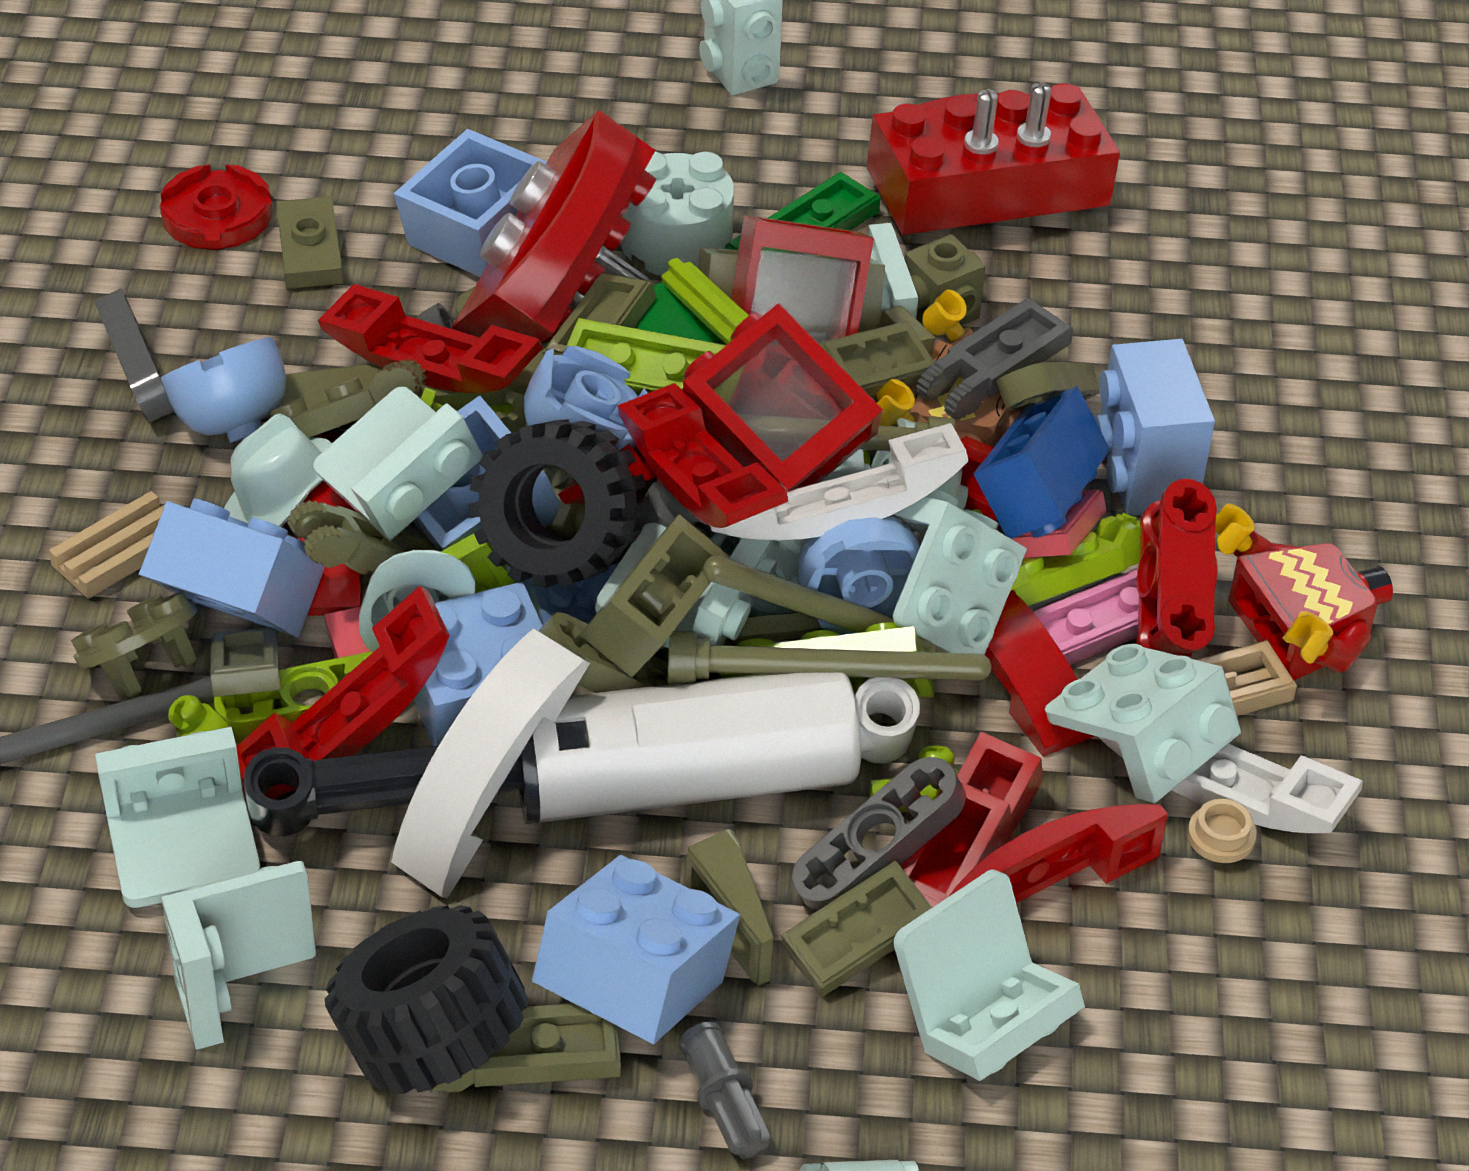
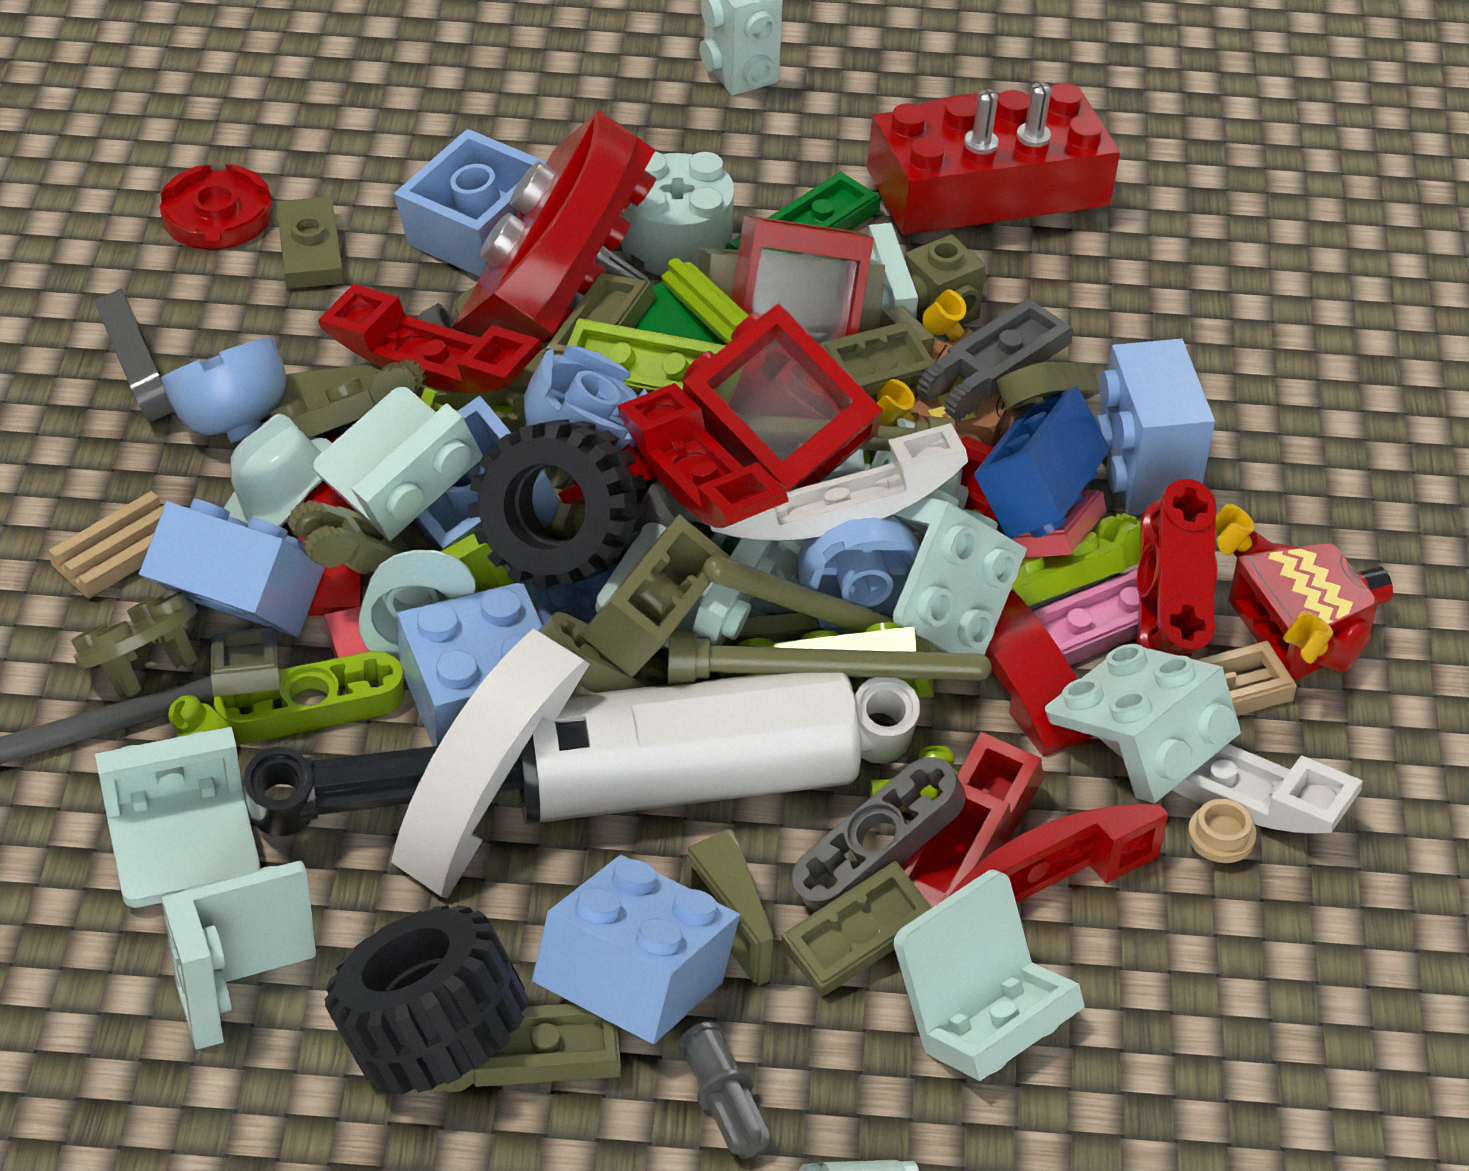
(367, 697): red slope -> none

